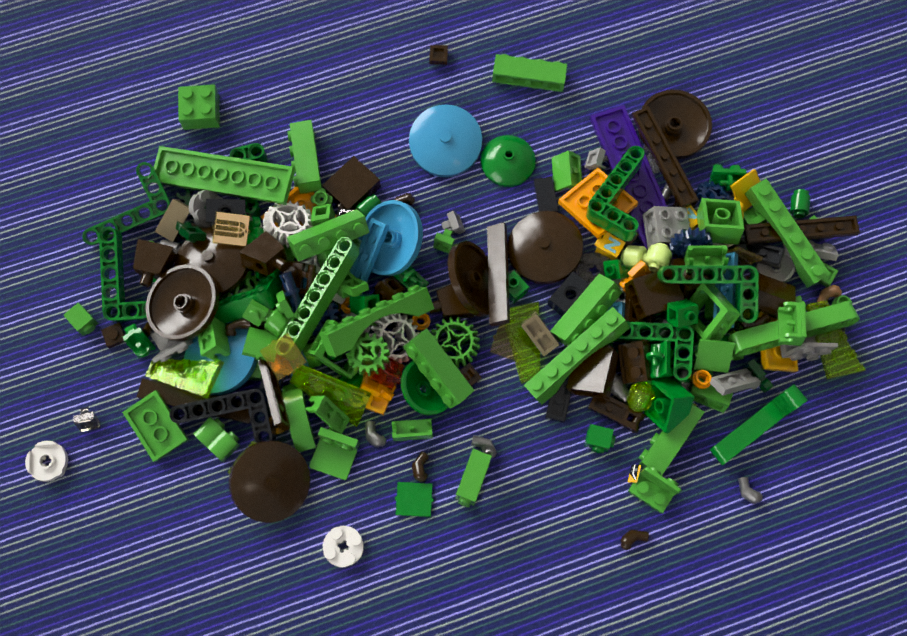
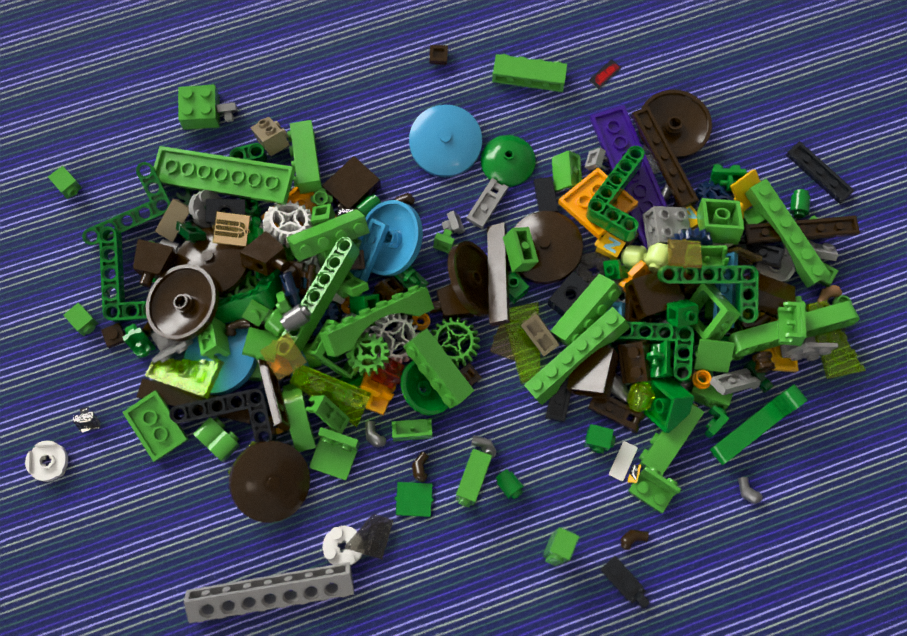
(65, 182): none -> bright green brick
(227, 109): none -> light grey tile
(261, 588): none -> light grey brick
(270, 135): none -> dark tan brick
(295, 317): none -> flat silver brick
(359, 263): none -> dark brown tile
(371, 537): none -> clear smoke wing
(487, 203): none -> light grey plate
(509, 484): none -> green brick
(520, 249): none -> bright green brick
(560, 547): none -> bright green brick
(605, 74): none -> sticker
(623, 461): none -> white sticker
(625, 582): none -> black hinge
(684, 253): none -> clear yellow piece
(715, 424): none -> green bracket
(763, 362): none -> dark brown wheel
(819, 172): none -> black tile

